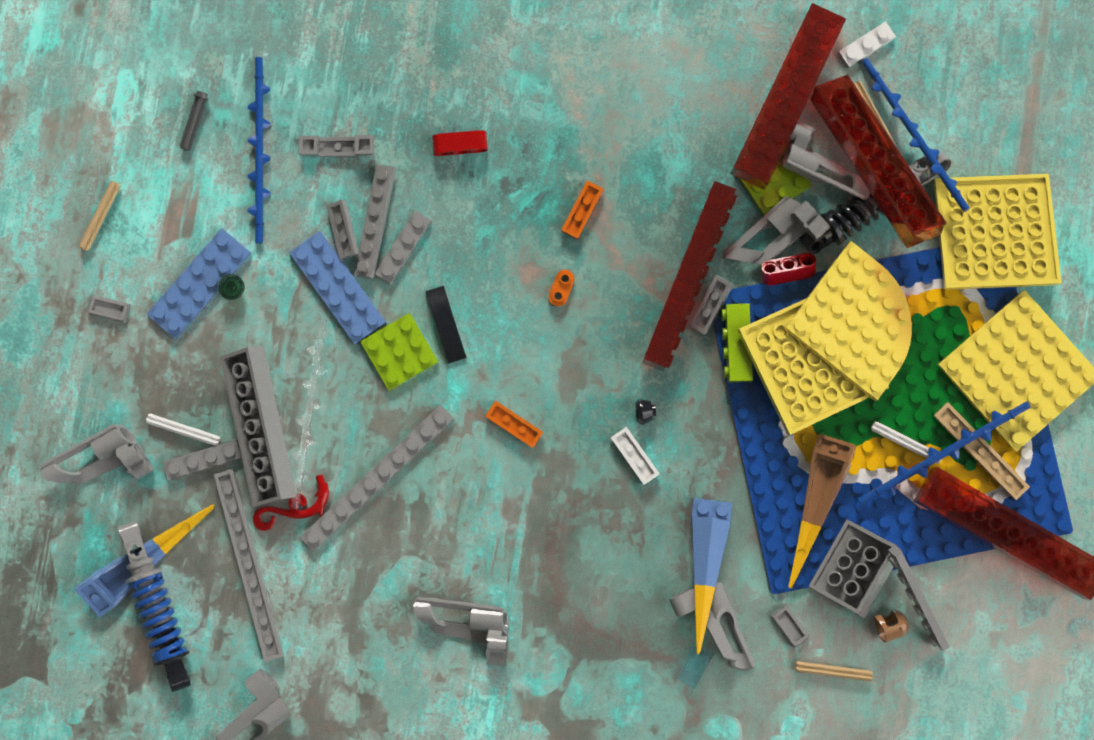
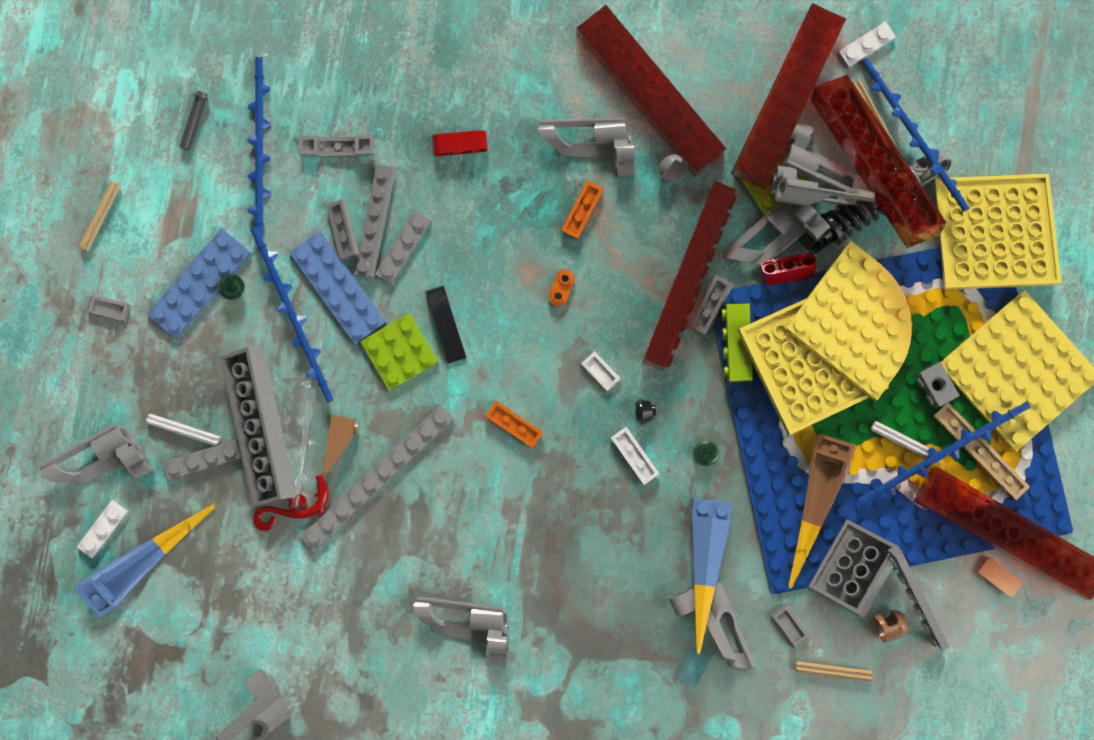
(102, 529): none -> white plate
(147, 583): piece -> none
(248, 565): light grey plate -> none
(297, 321): none -> blue plant
(339, 438): none -> medium nougat slope
(600, 371): none -> white tile
(611, 141): none -> light grey panel
(650, 90): none -> clear red brick
(672, 168): none -> light grey hair
(700, 451): none -> clear green cone
(801, 192): none -> light grey panel
(947, 390): none -> light grey brick
(1000, 577): none -> light nougat slope

